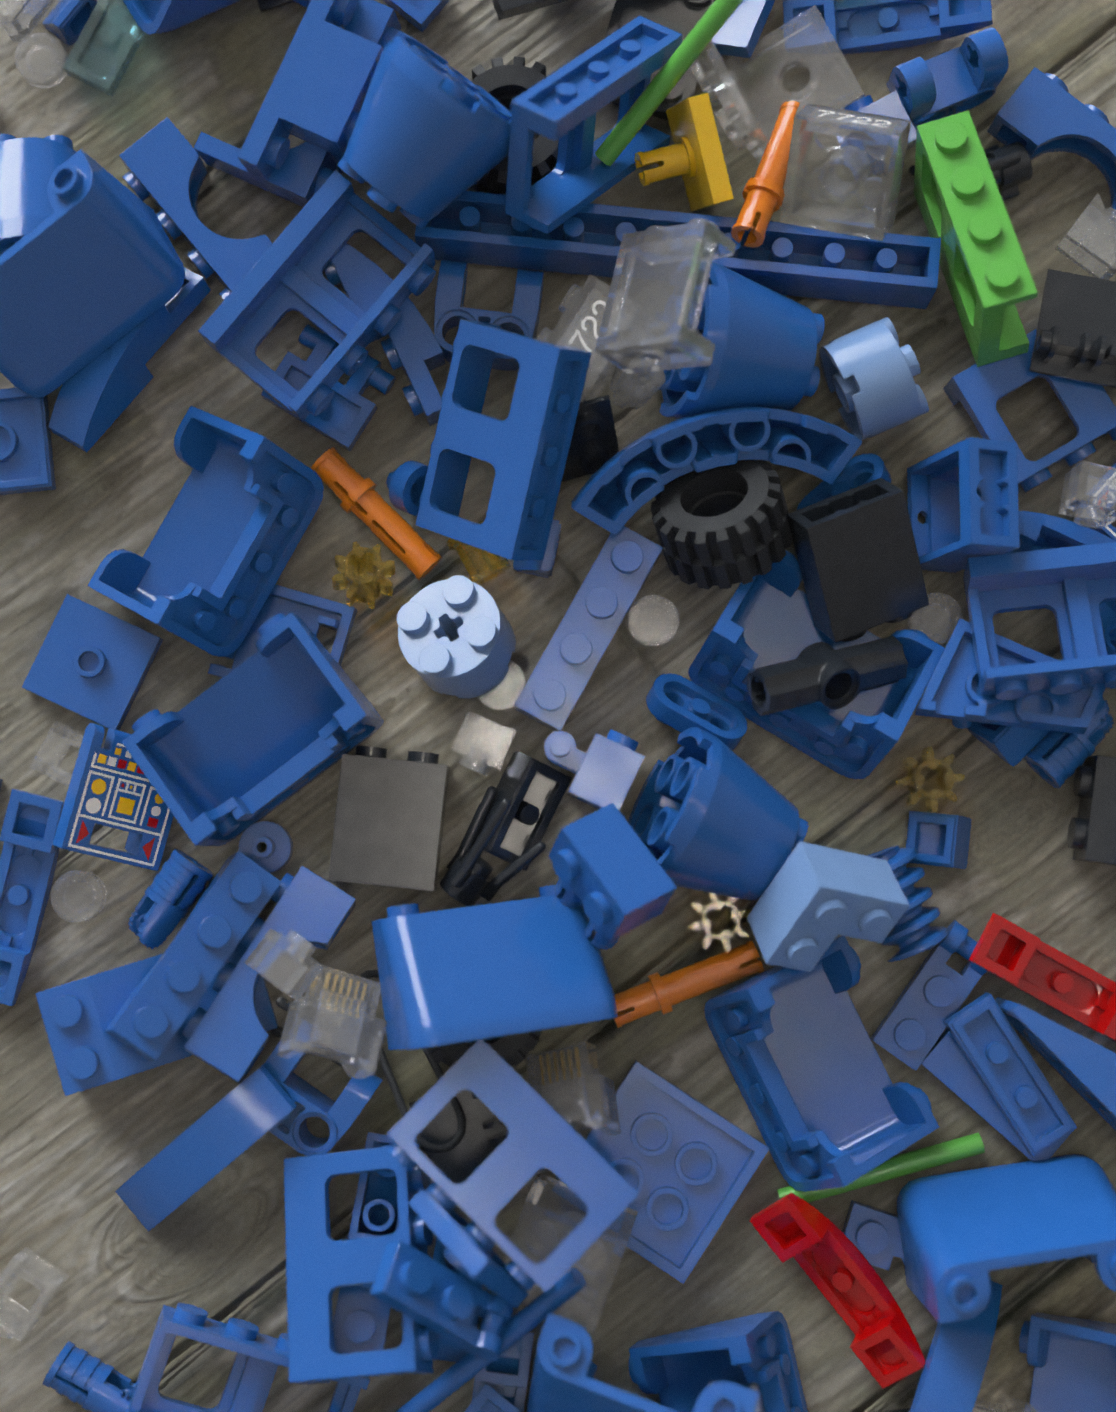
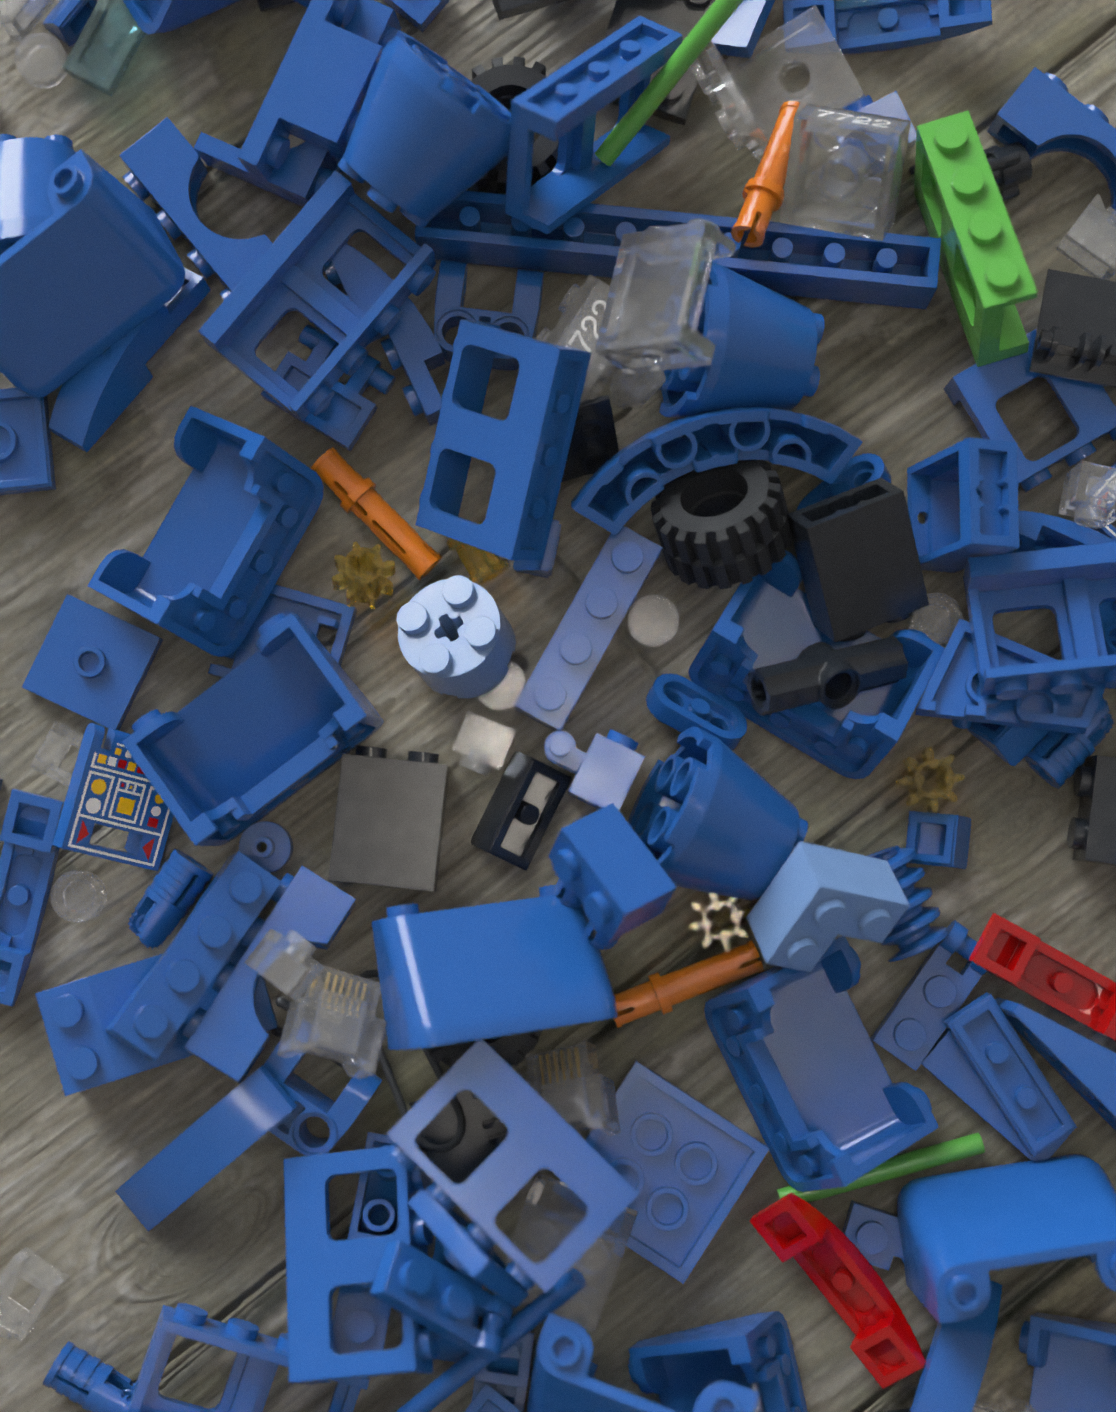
(406, 486): blue tile -> none
(470, 873): black plant -> none
(693, 155): yellow tile -> none
(873, 379): medium blue brick -> none
(952, 79): blue piece -> none

